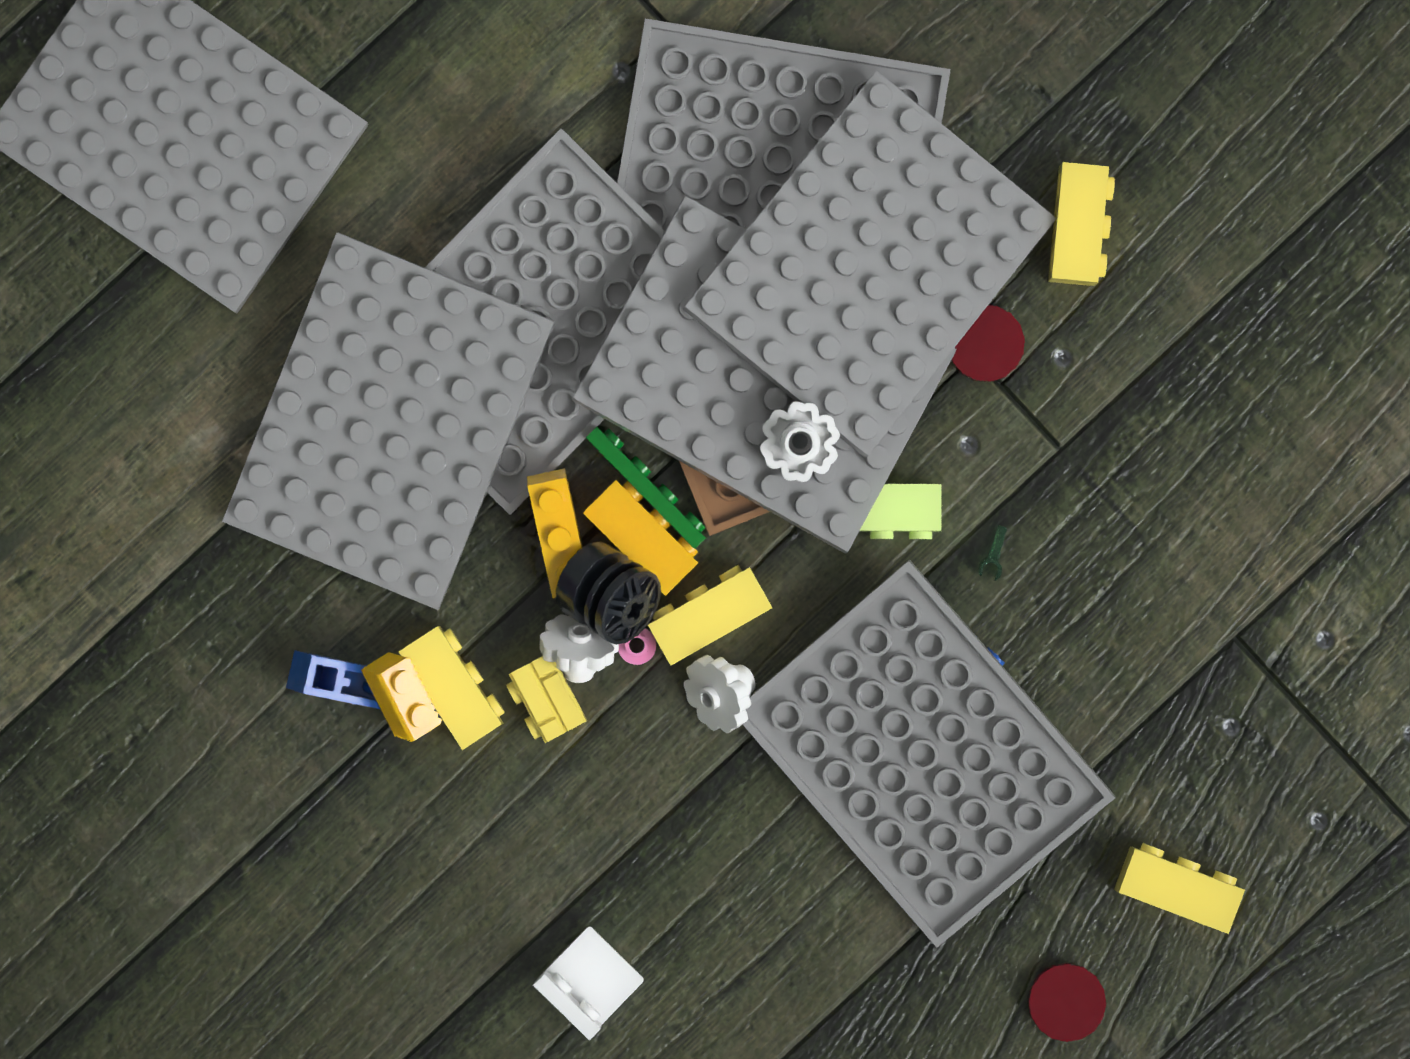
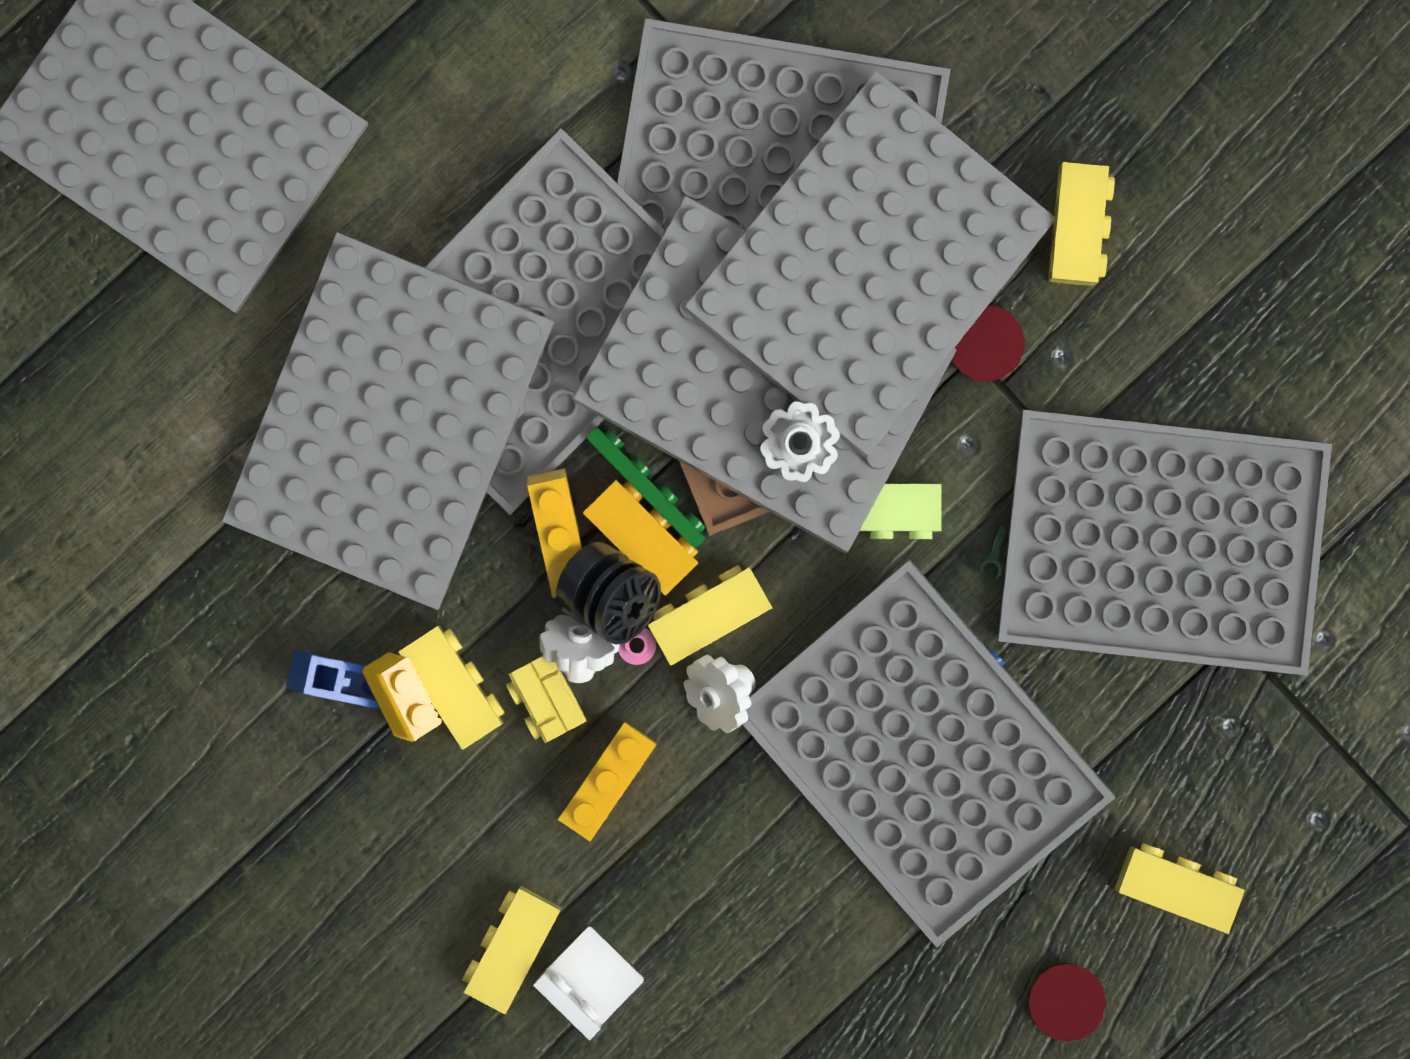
(510, 948): none -> light yellow brick
(607, 781): none -> yellow brick
(1164, 542): none -> light grey plate

